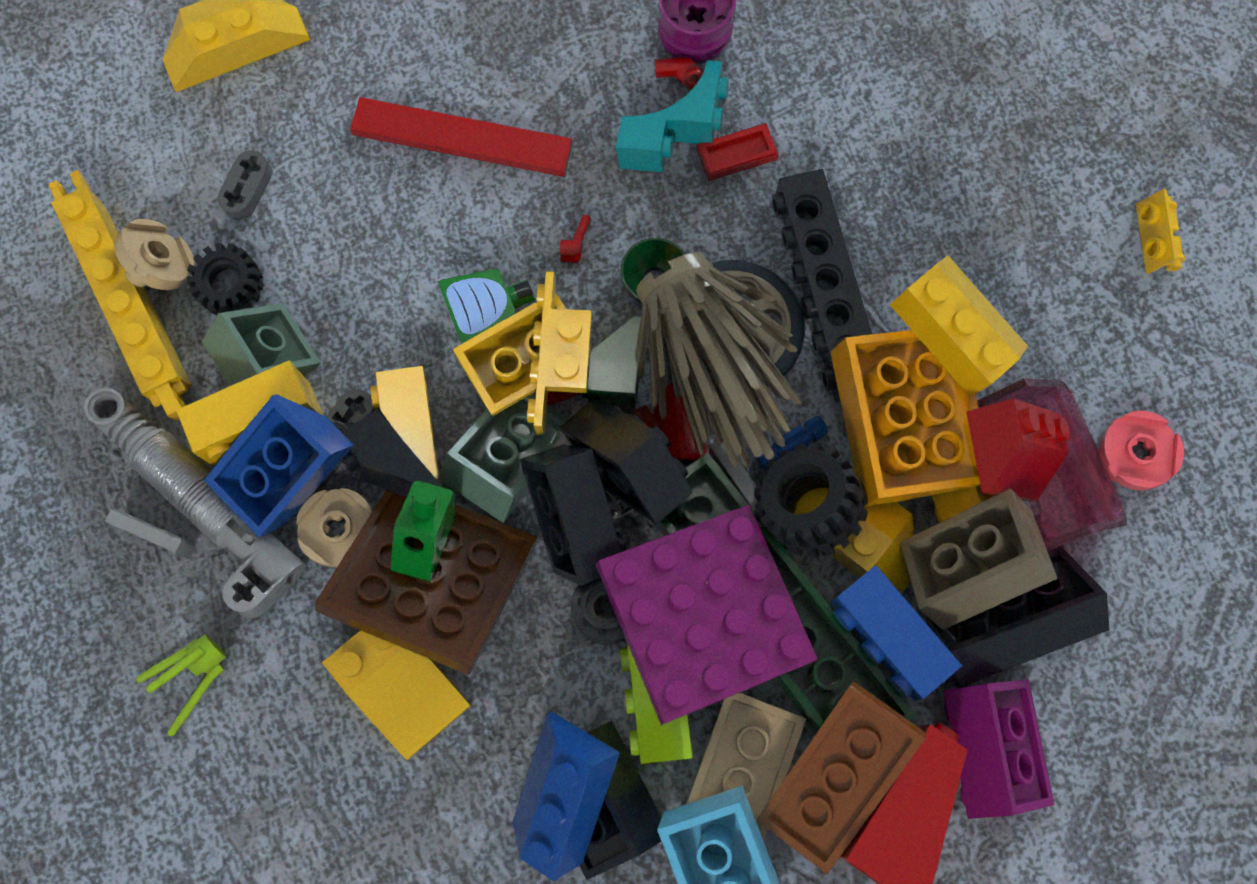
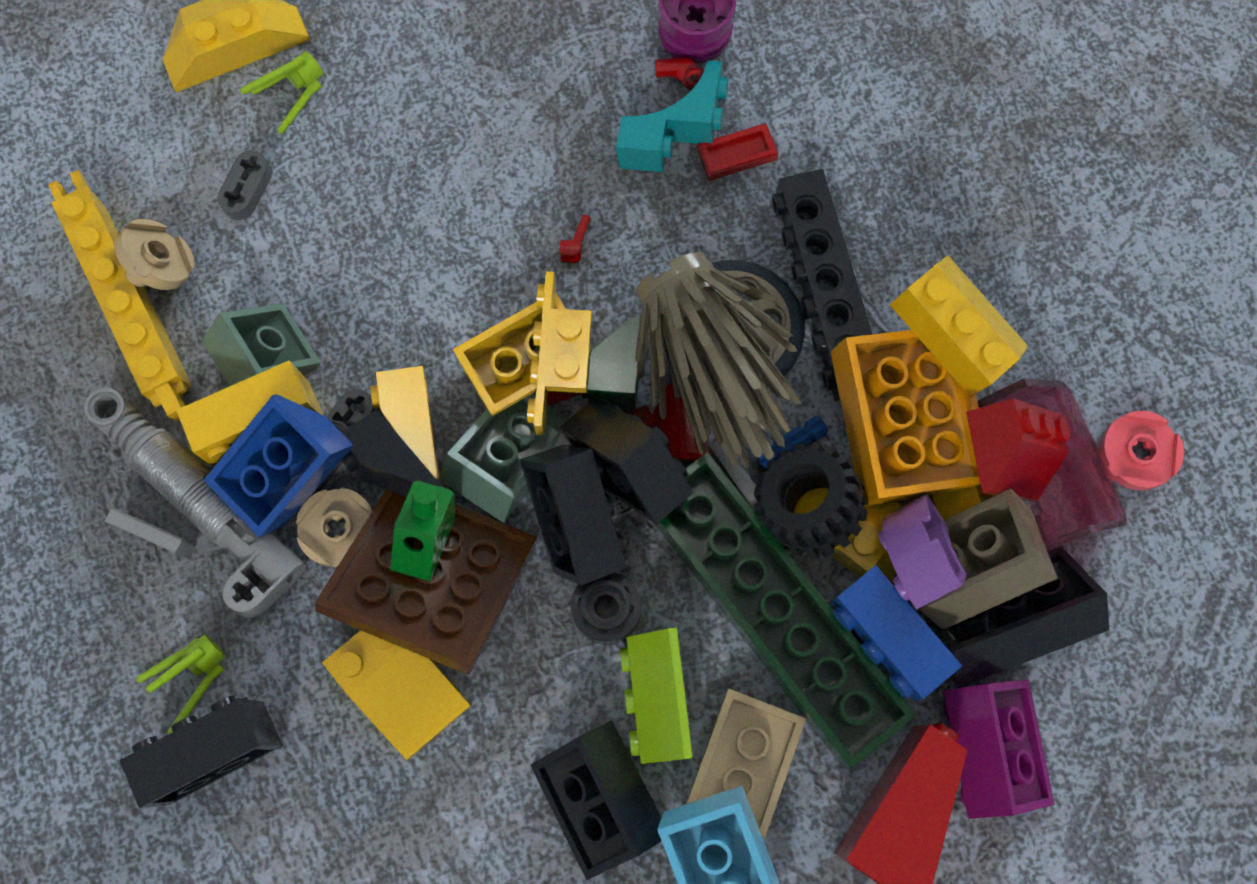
(199, 751): none -> black brick
(211, 265): black tyre -> none
(300, 72): none -> lime plant
(461, 136): red tile -> none
(482, 301): torso -> none
(562, 797): blue slope -> none
(644, 257): dark green piece -> none
(705, 613): magenta plate -> none
(841, 777): dark orange plate -> none
(921, 552): none -> medium lavender brick
(1156, 225): yellow hinge -> none

